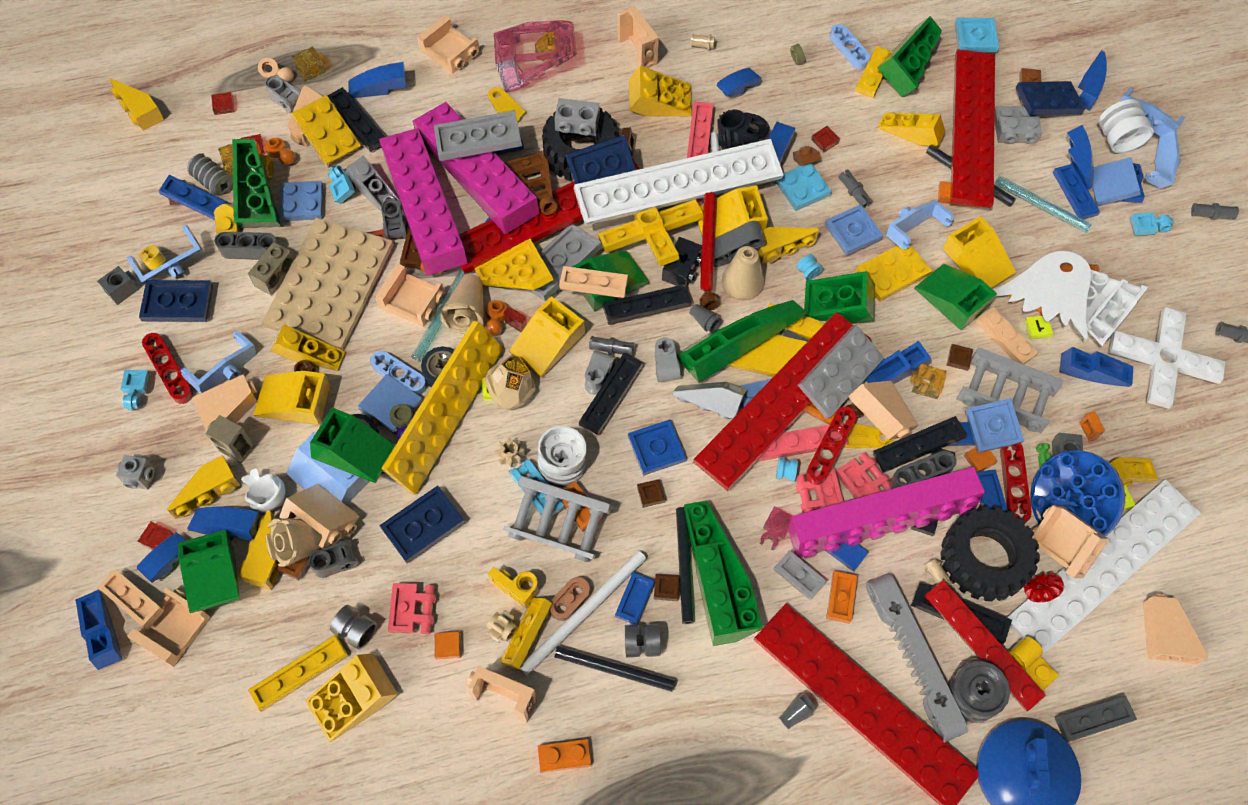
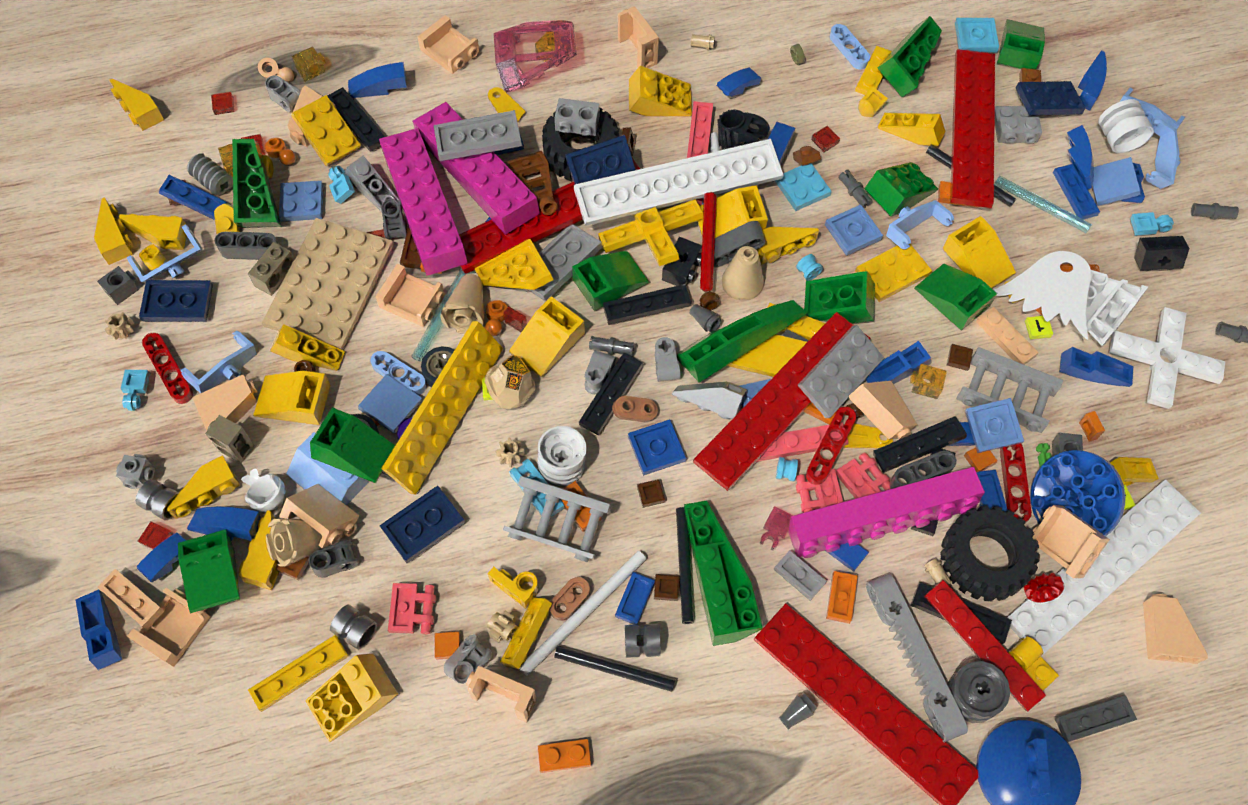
(109, 234): none -> yellow slope
(119, 326): none -> tan gear
(156, 498): none -> flat silver wheel
(159, 230): none -> yellow slope
(401, 415): olive tile -> none
(469, 657): none -> light grey piece
(593, 281): light nougat plate -> none
(636, 409): none -> nougat plate
(871, 103): none -> yellow plate
(900, 187): none -> green slope
(1021, 45): none -> green slope
(1161, 253): none -> black brick

